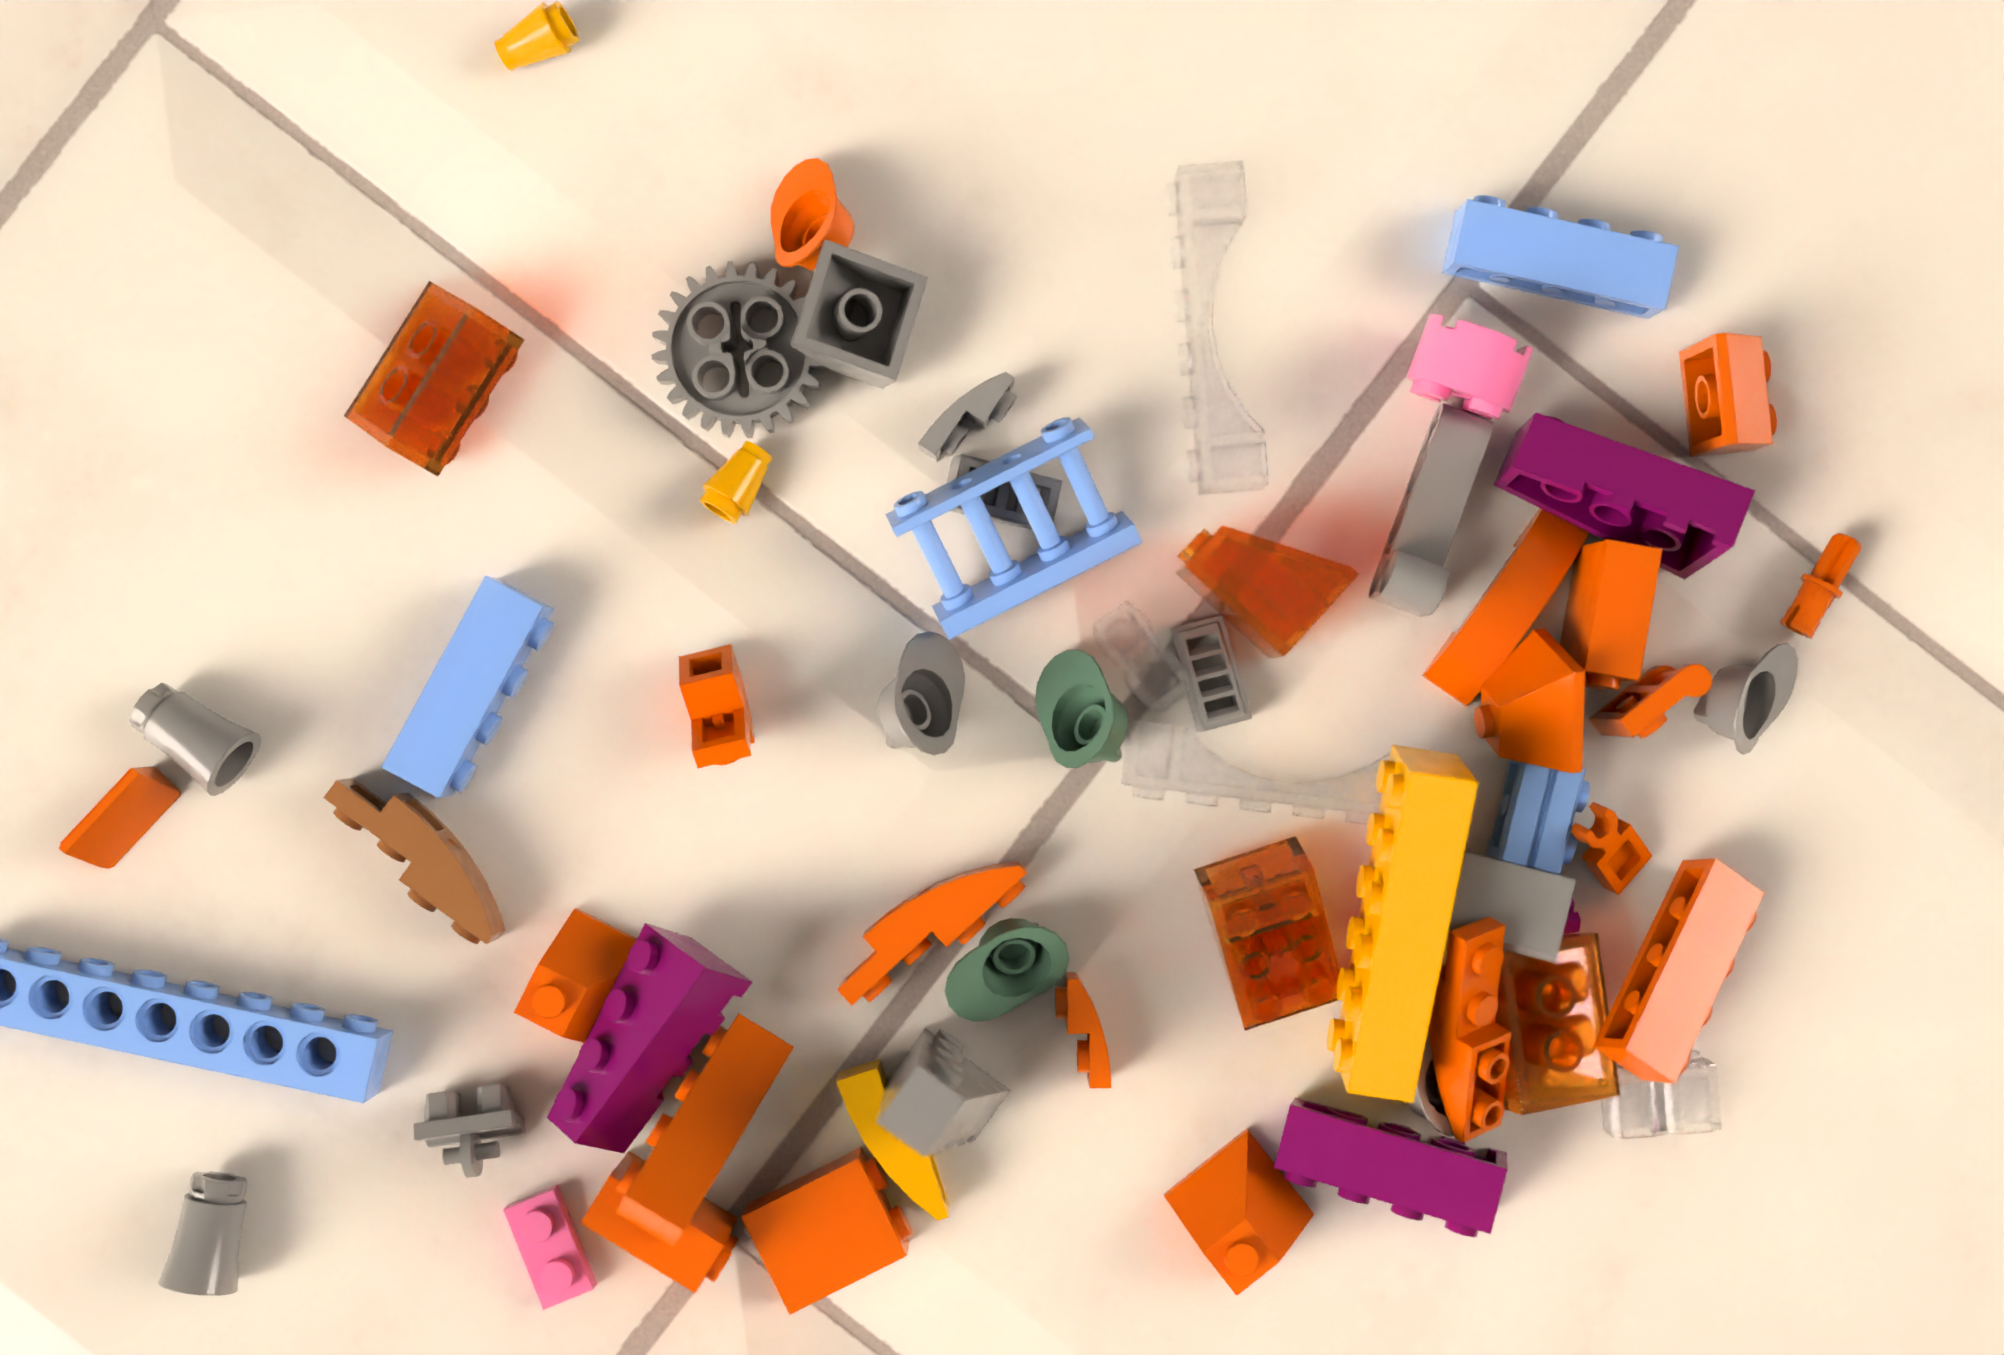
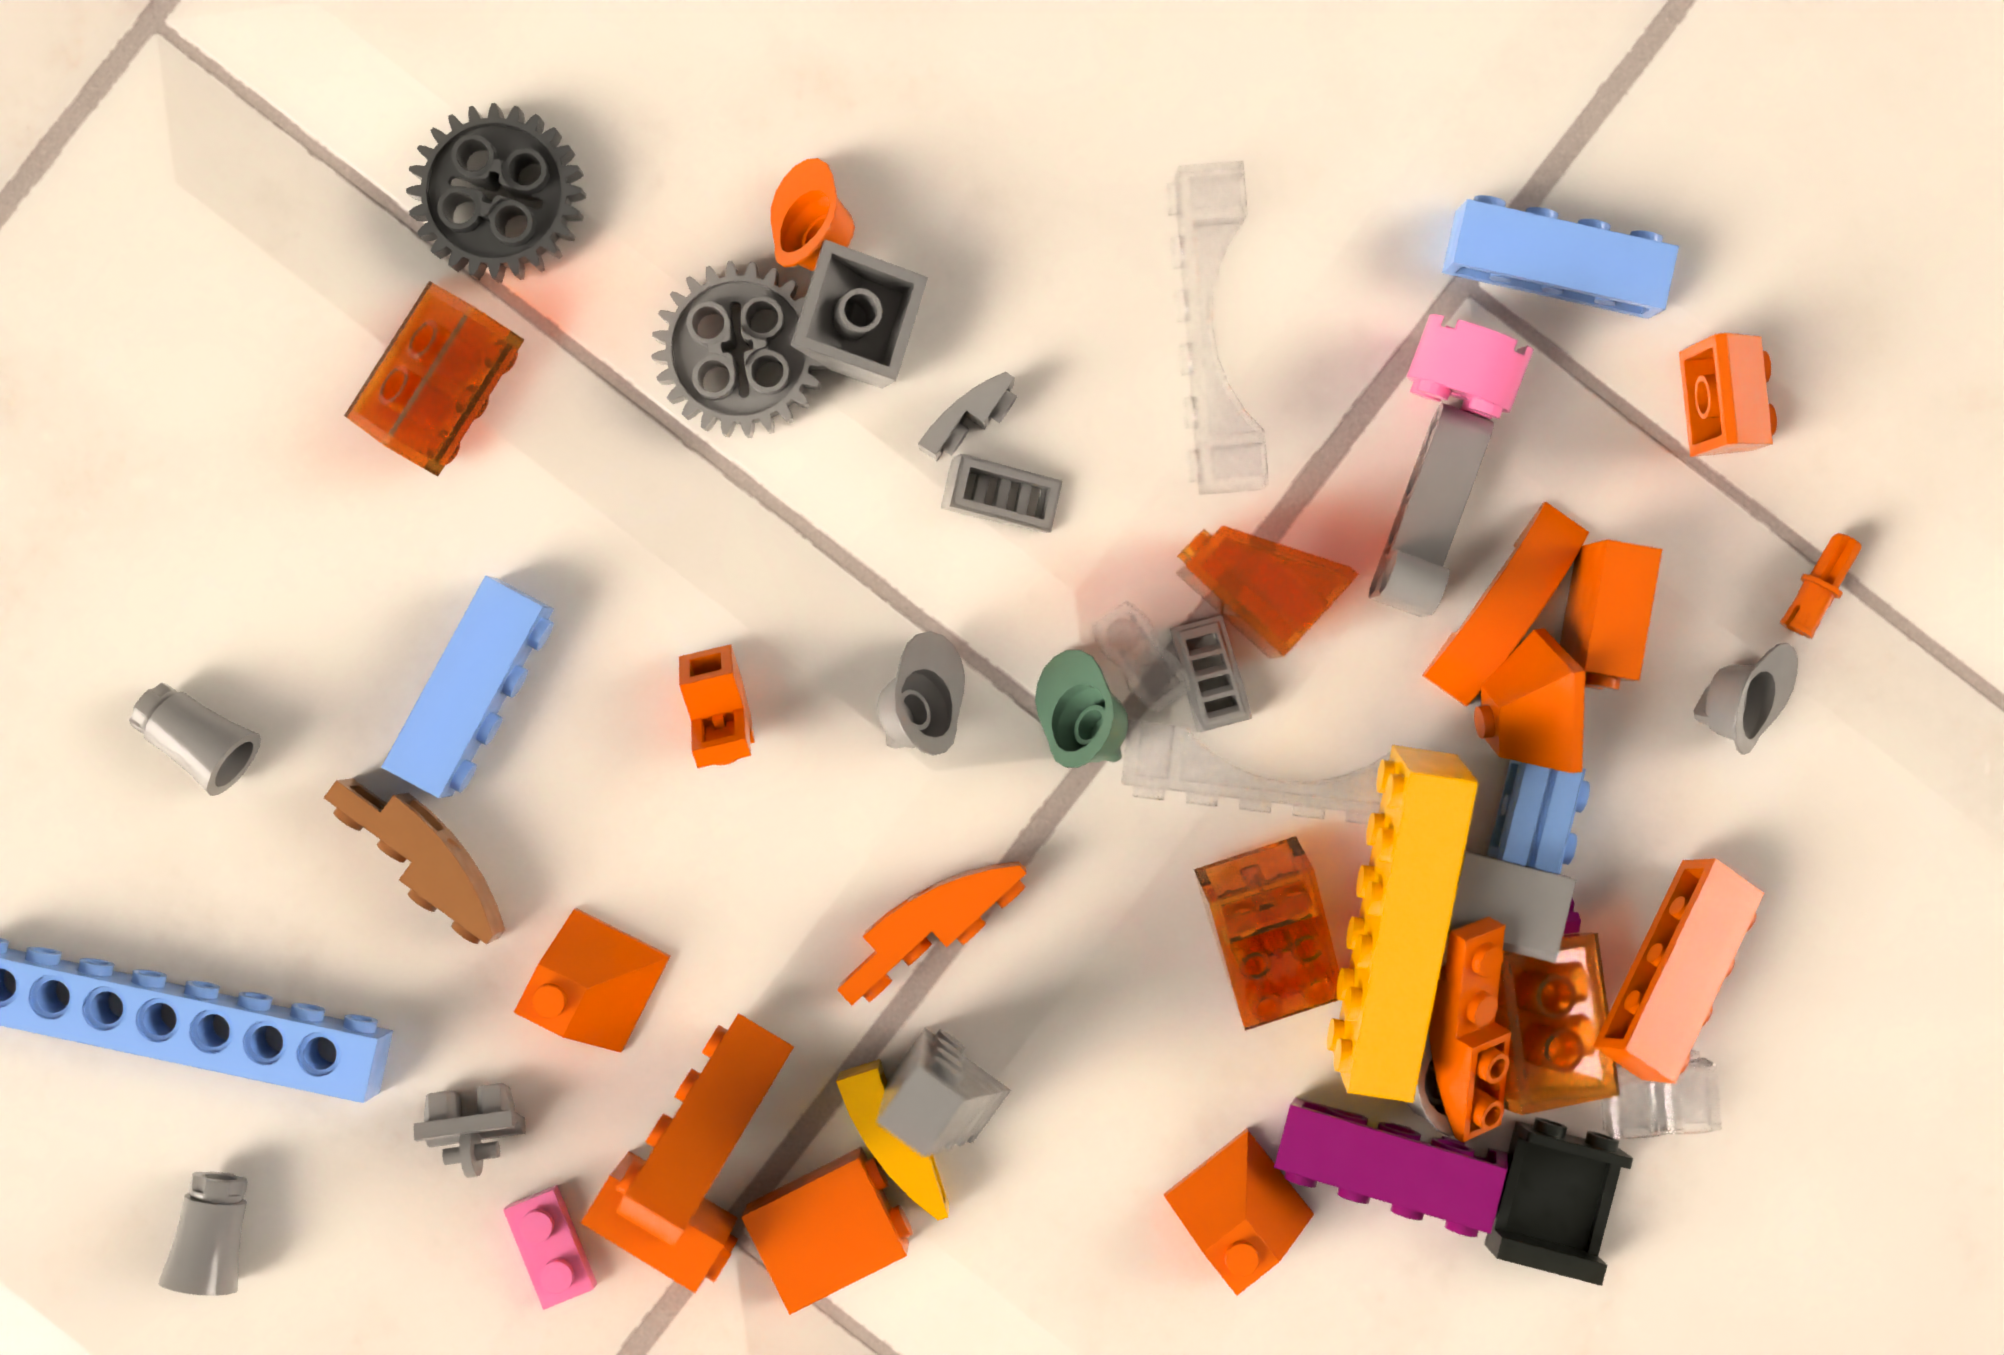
(121, 817): orange slope -> none
(483, 236): none -> dark grey gear
(538, 37): yellow cone -> none
(643, 1037): magenta wedge -> none
(736, 483): yellow cone -> none
(1006, 969): sand green piece -> none
(1056, 557): light blue fence -> none
(1076, 1006): orange slope -> none
(1557, 1200): none -> pearl dark grey panel
(1614, 849): orange plate -> none
(1624, 493): magenta wedge -> none
(1642, 704): orange plate -> none

